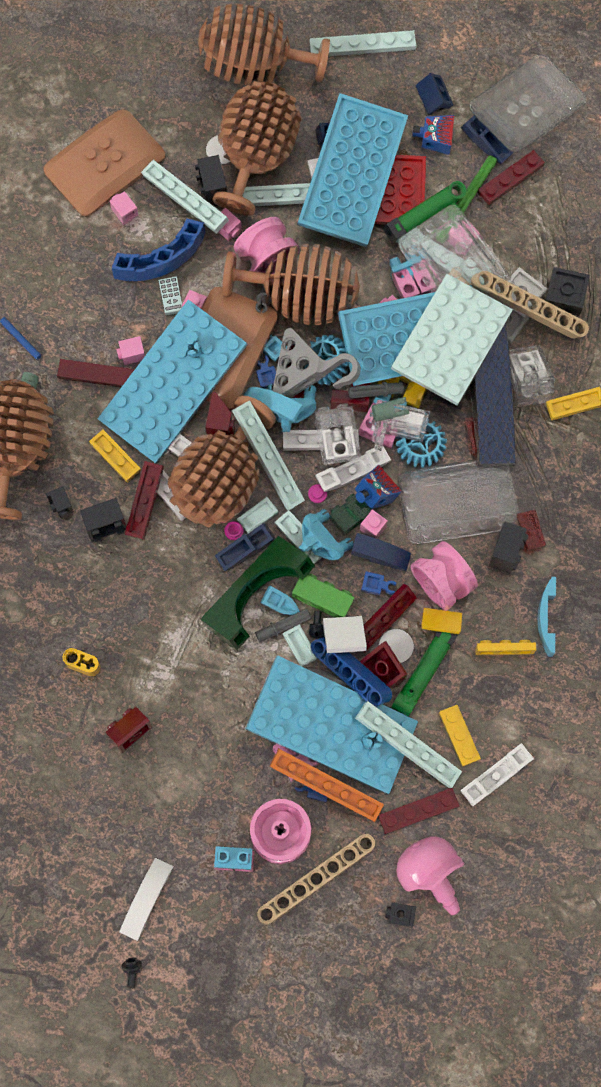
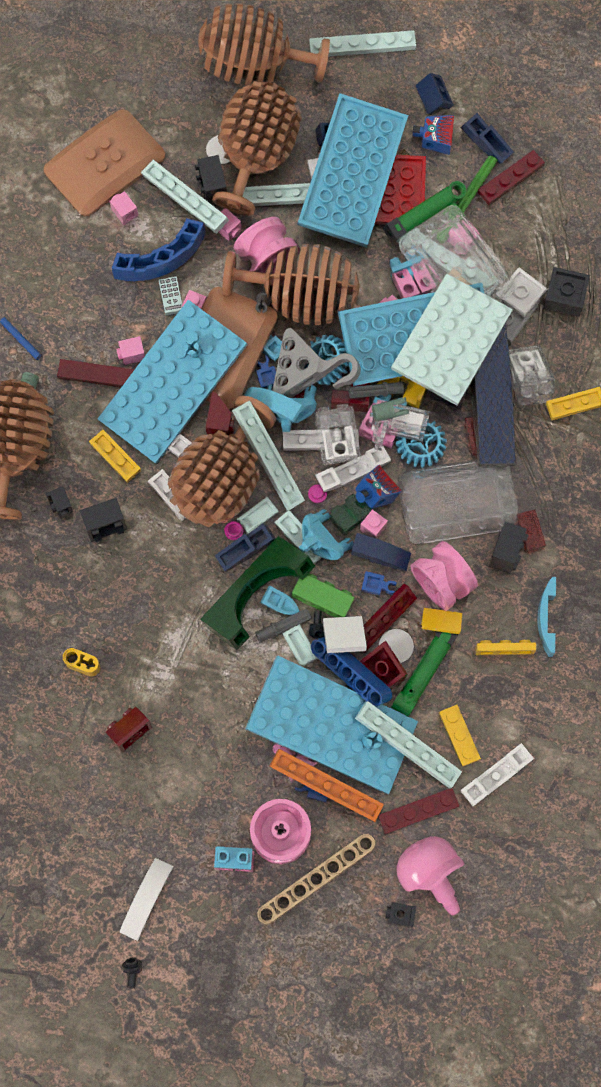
(144, 500): dark red plate -> none
(521, 304): tan beam -> none
(528, 103): clear wedge -> none

